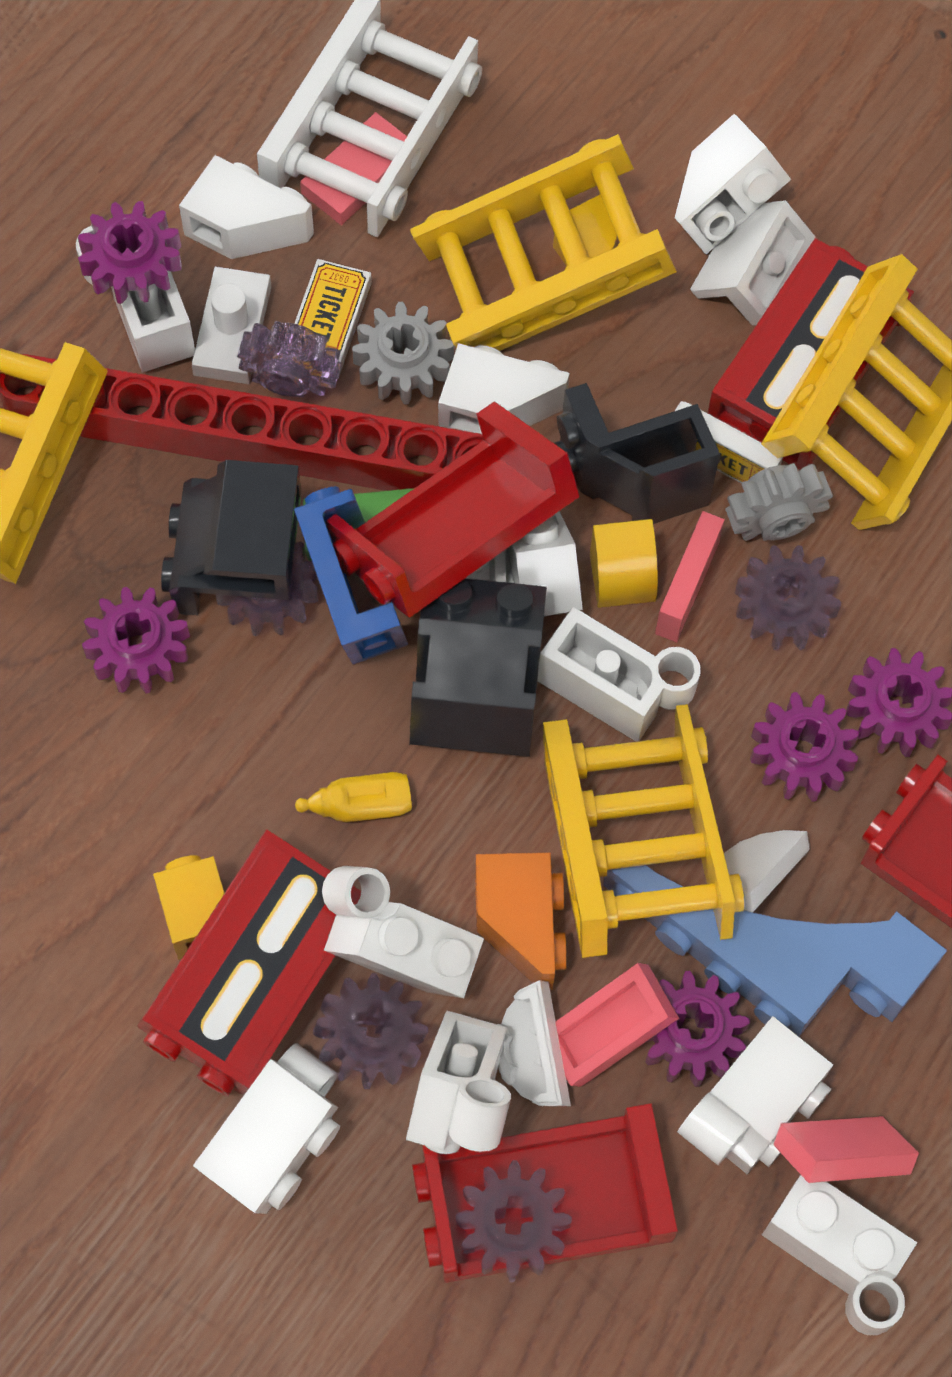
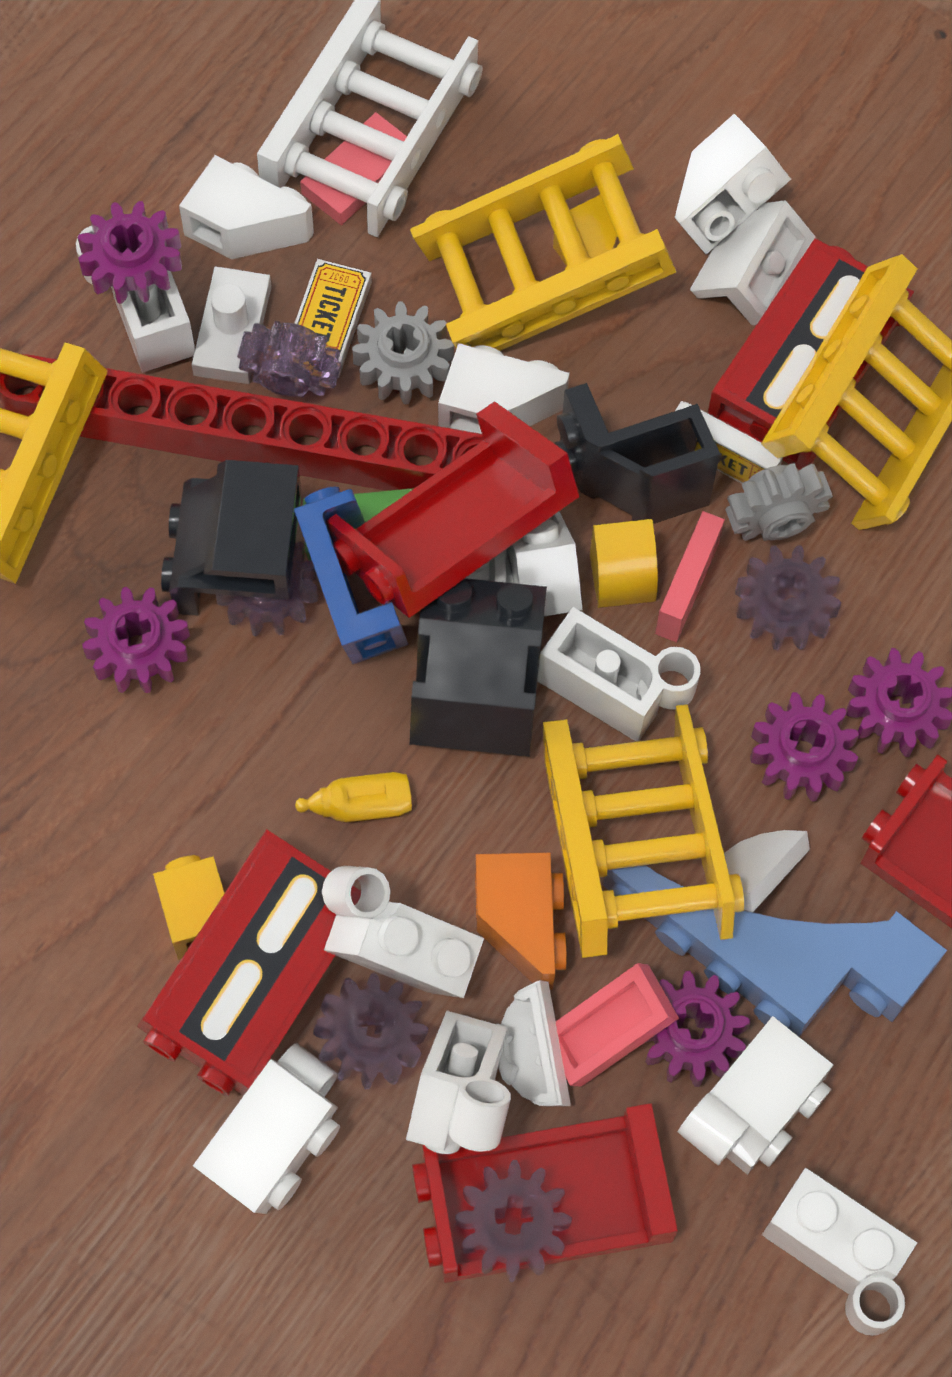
(845, 1149): coral tile -> none

